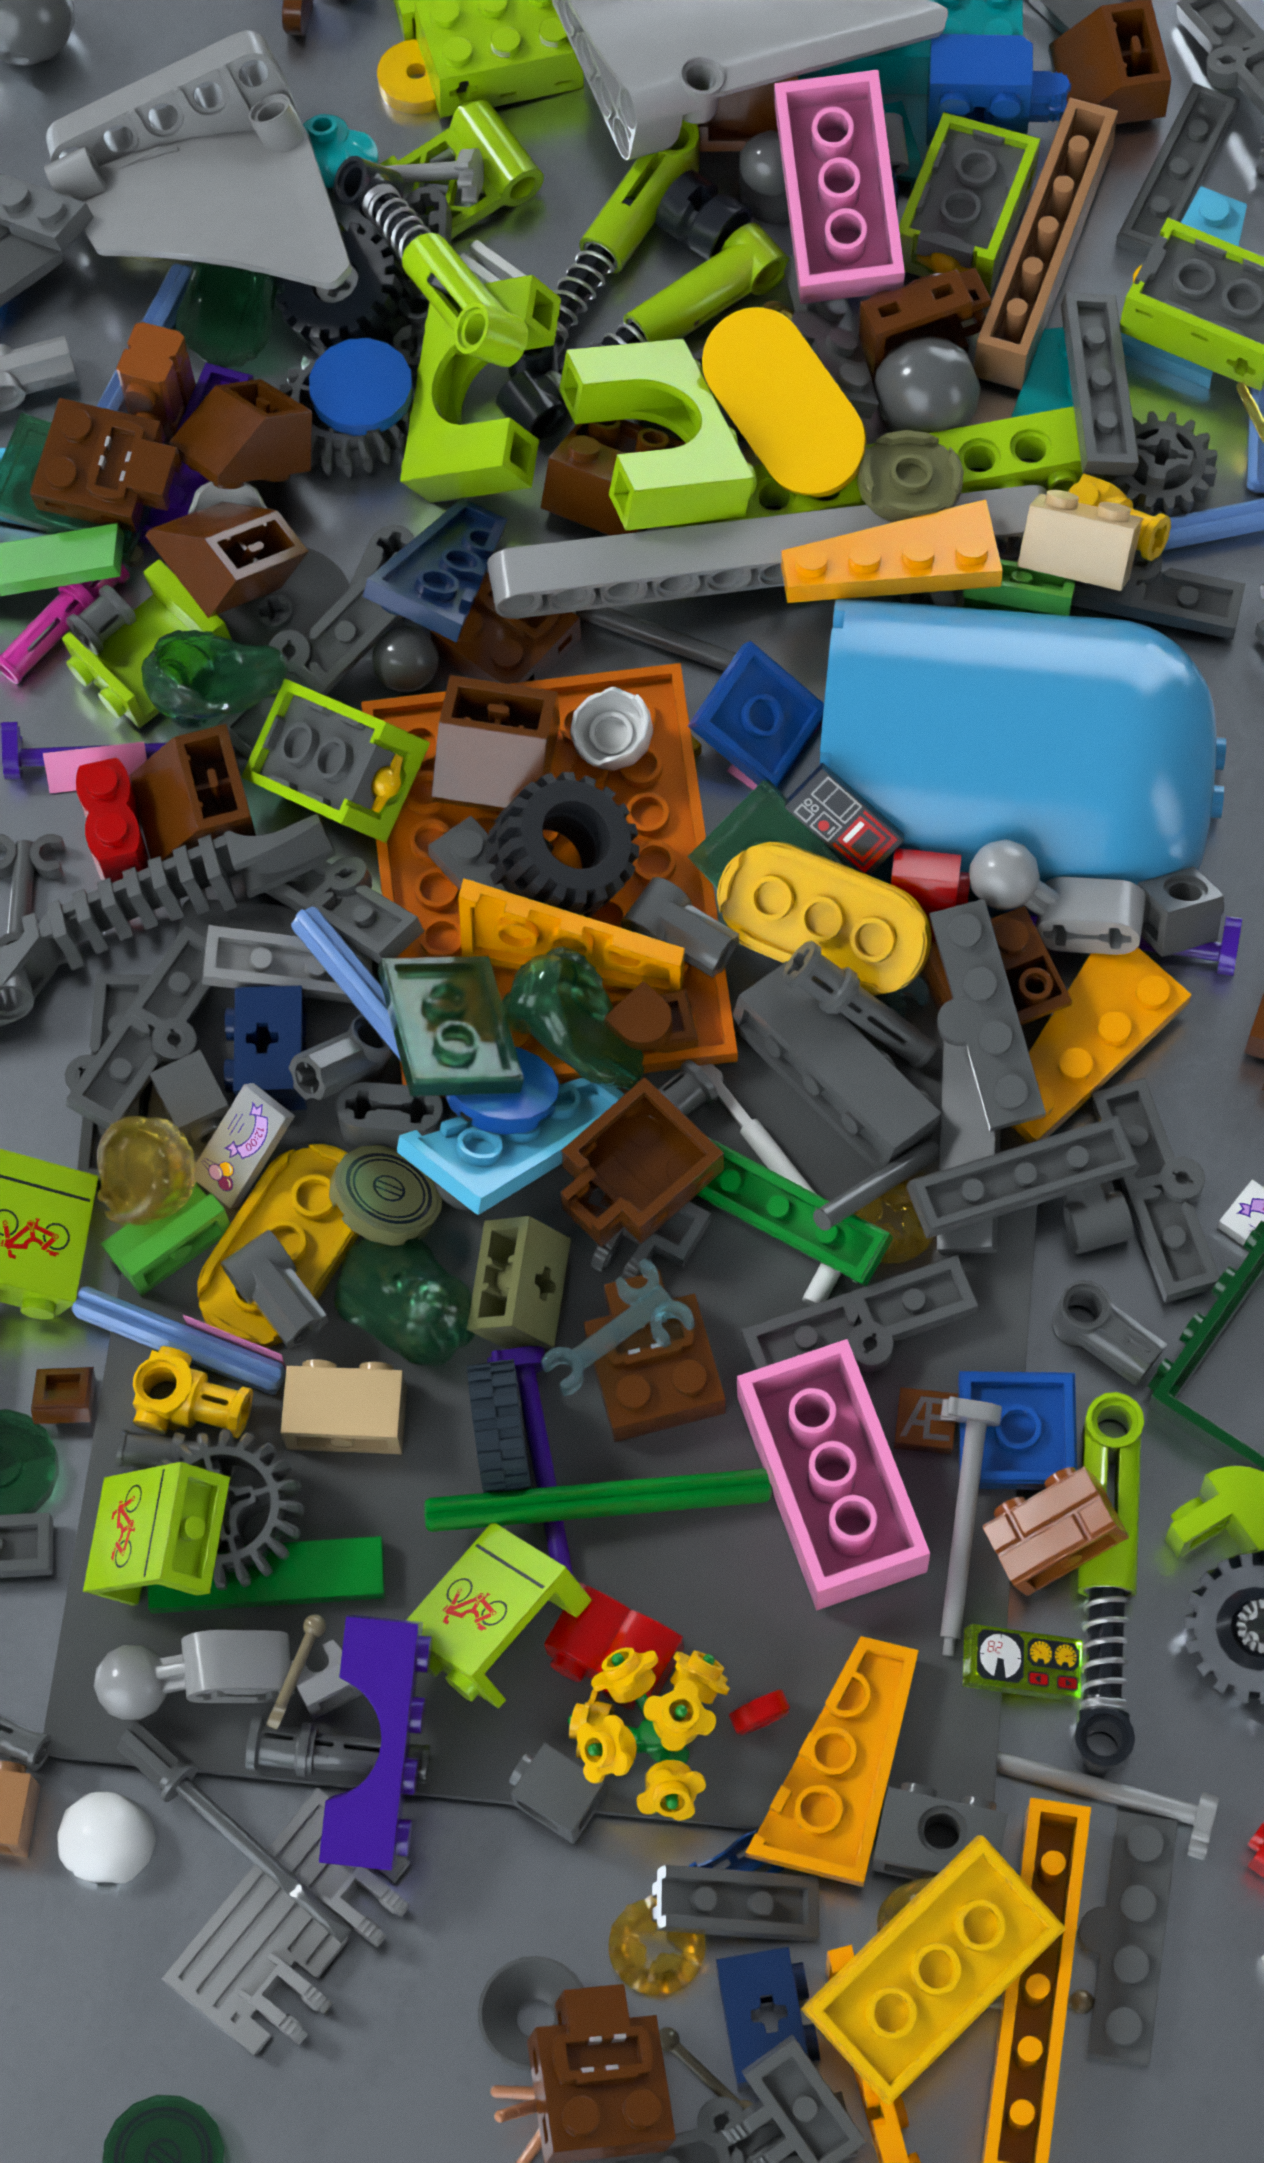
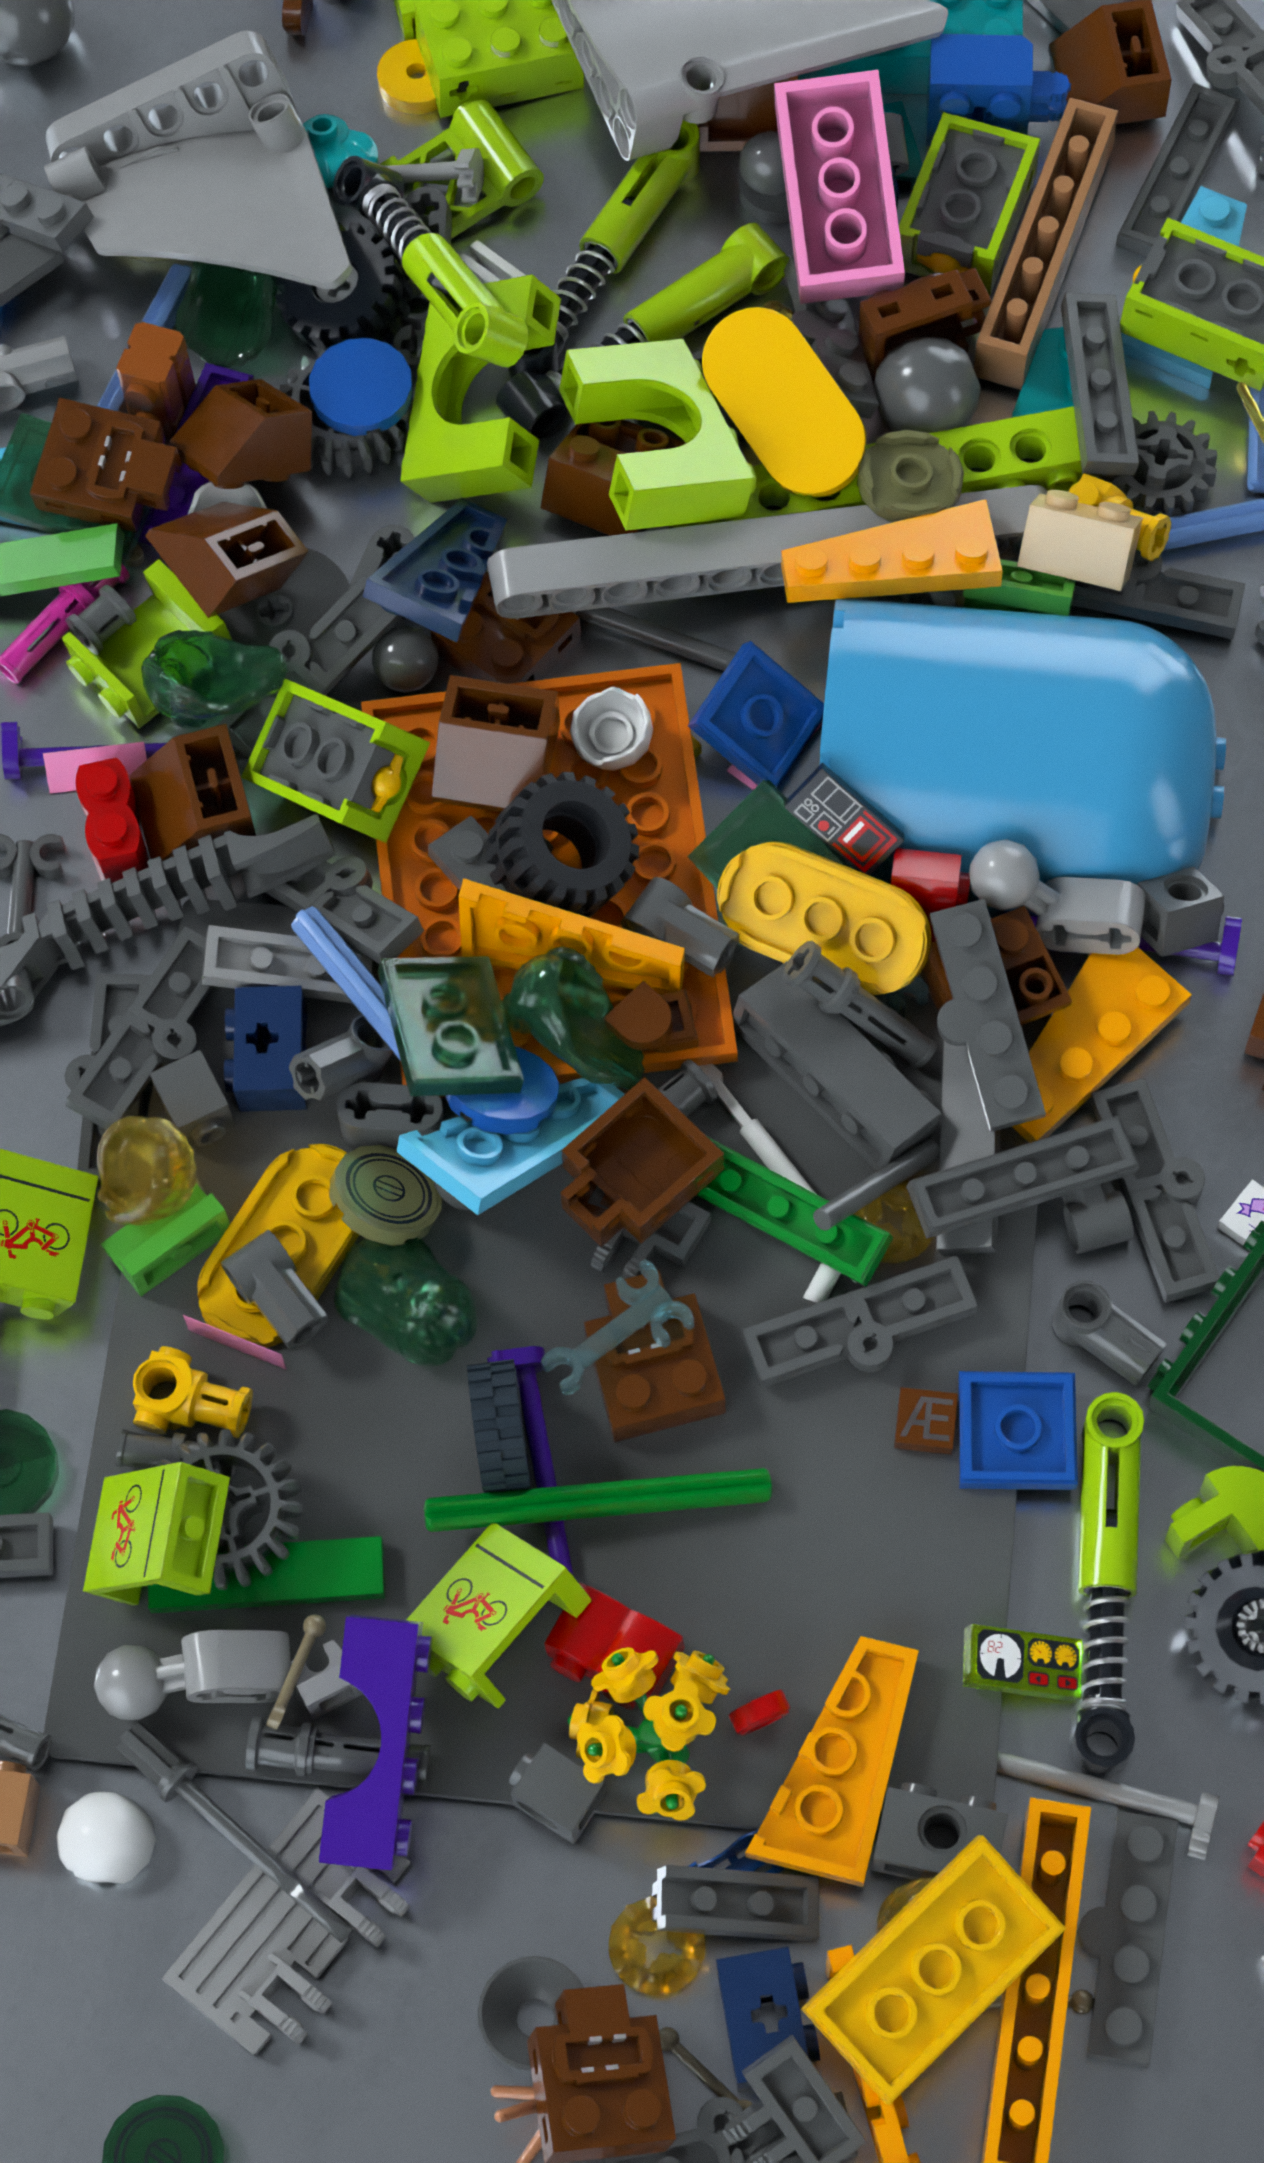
(63, 1395): reddish brown tile -> none
(161, 1331): medium blue axle -> none
(242, 1145): light grey tile -> none
(344, 1408): tan brick -> none
(519, 1283): olive brick -> none
(700, 214): black wheel -> none
(832, 1474): bright pink brick -> none
(977, 1417): light grey piece -> none
(1054, 1529): brick -> none

